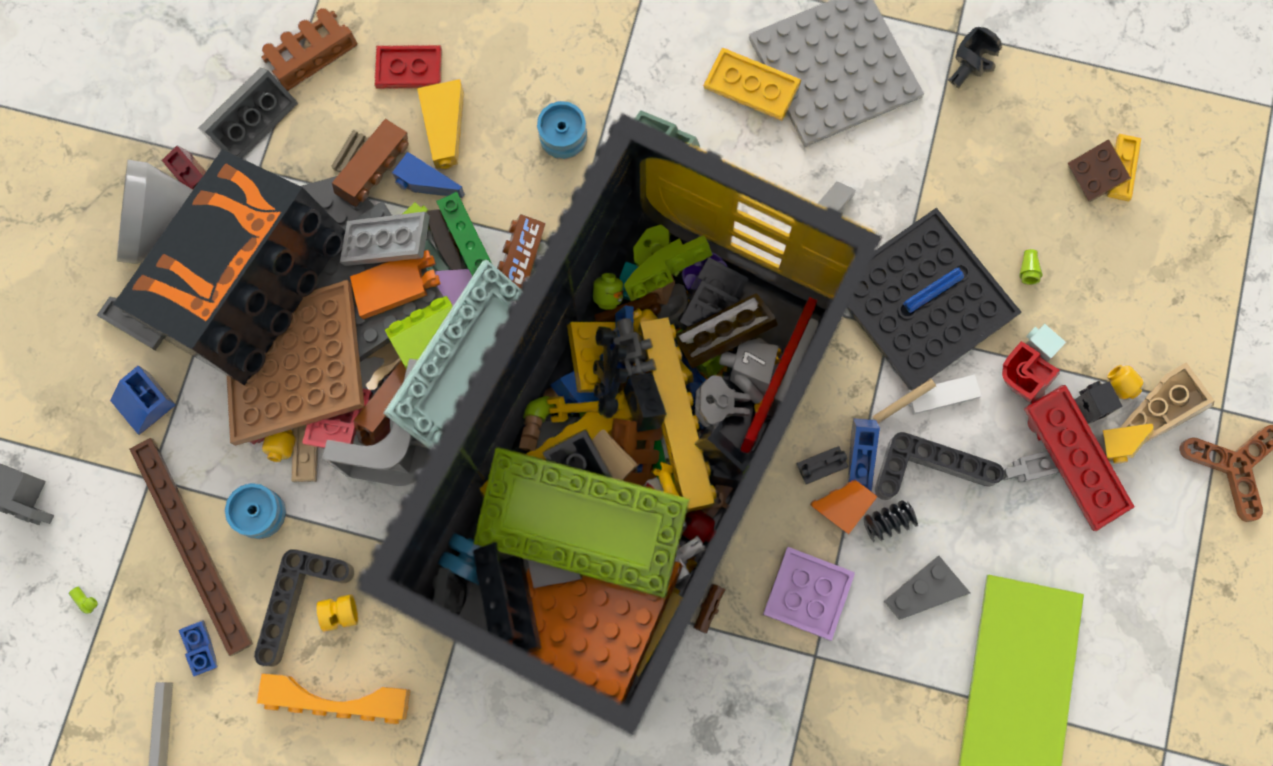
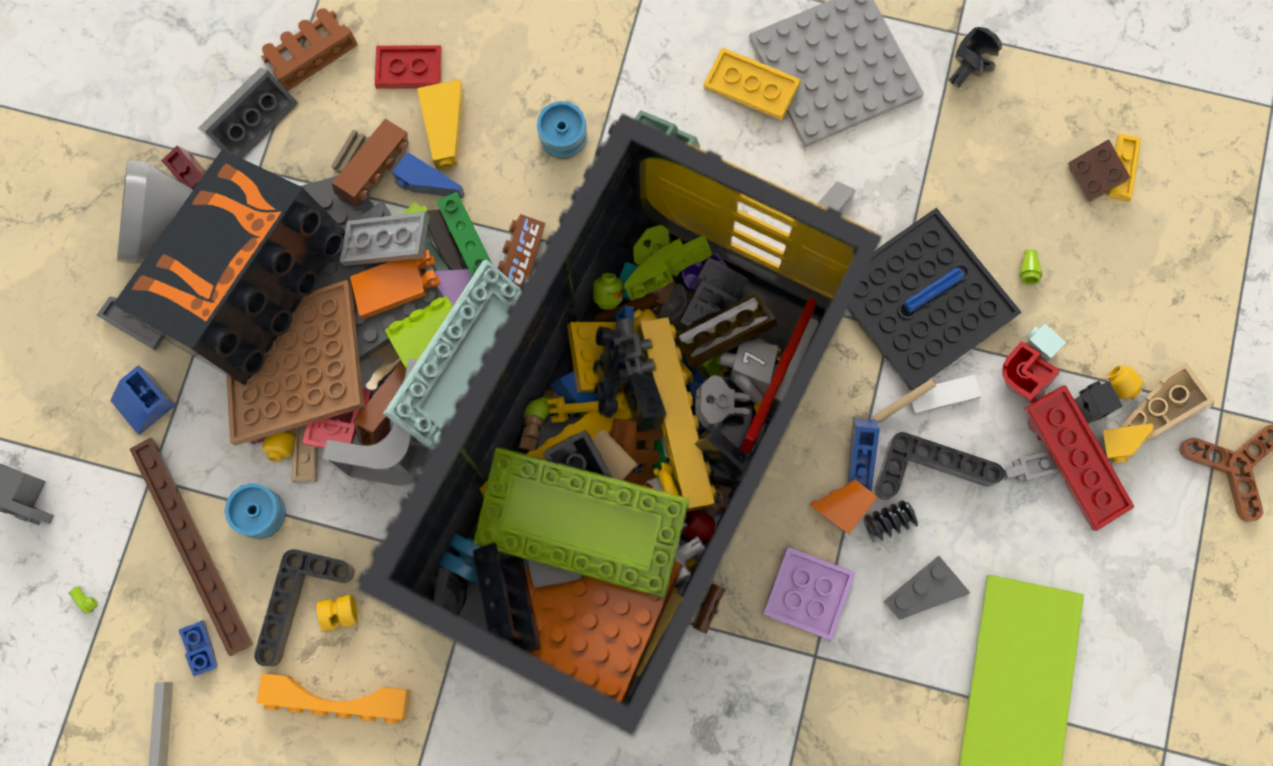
(822, 465): black hinge -> none

